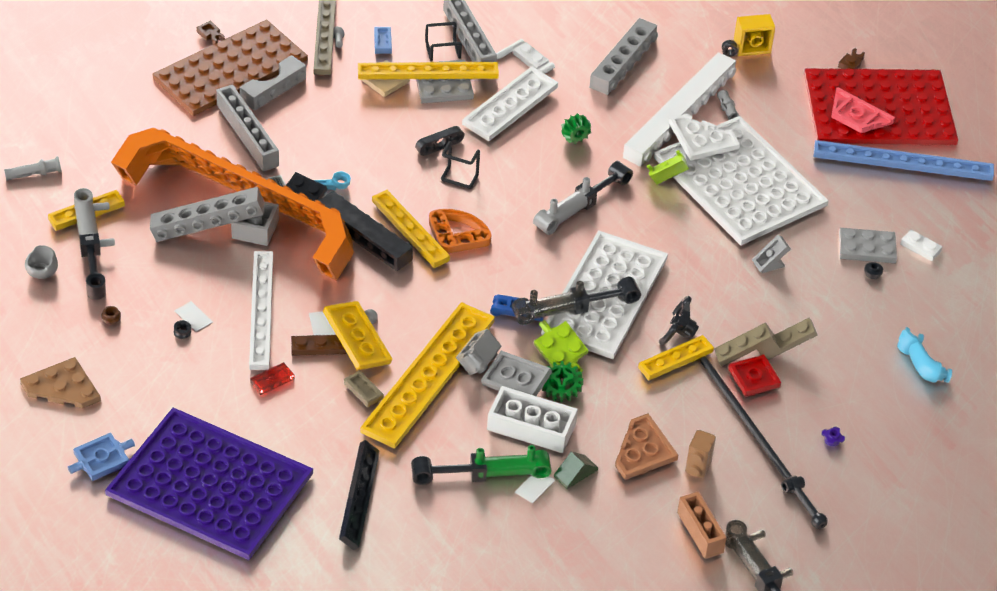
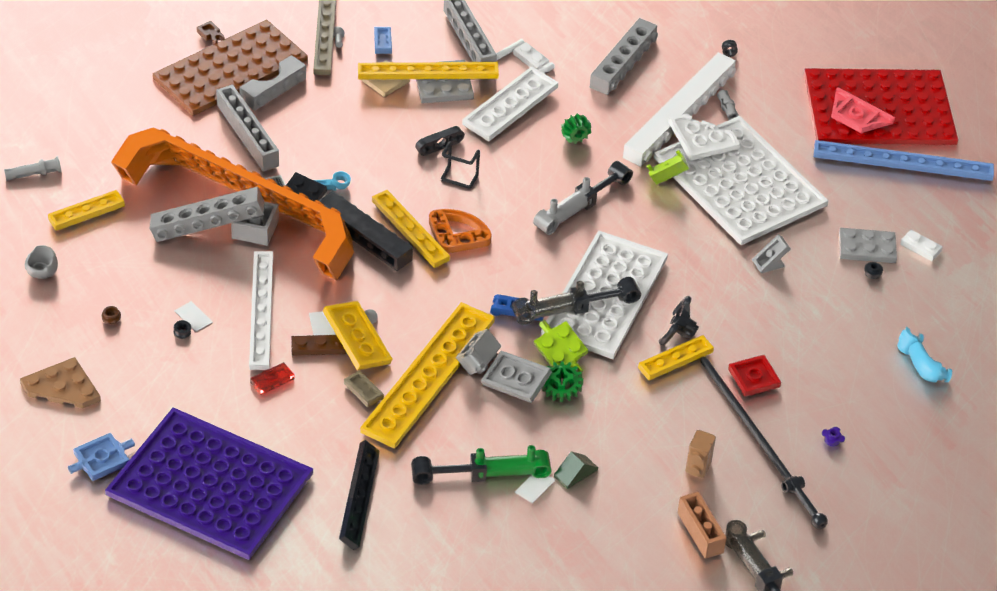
(89, 239): piece -> none
(458, 45): black piece -> none
(532, 419): white brick -> none
(643, 448): nougat plate -> none
(754, 34): yellow brick -> none
(765, 341): dark tan bracket -> none
(851, 61): reddish brown plate -> none

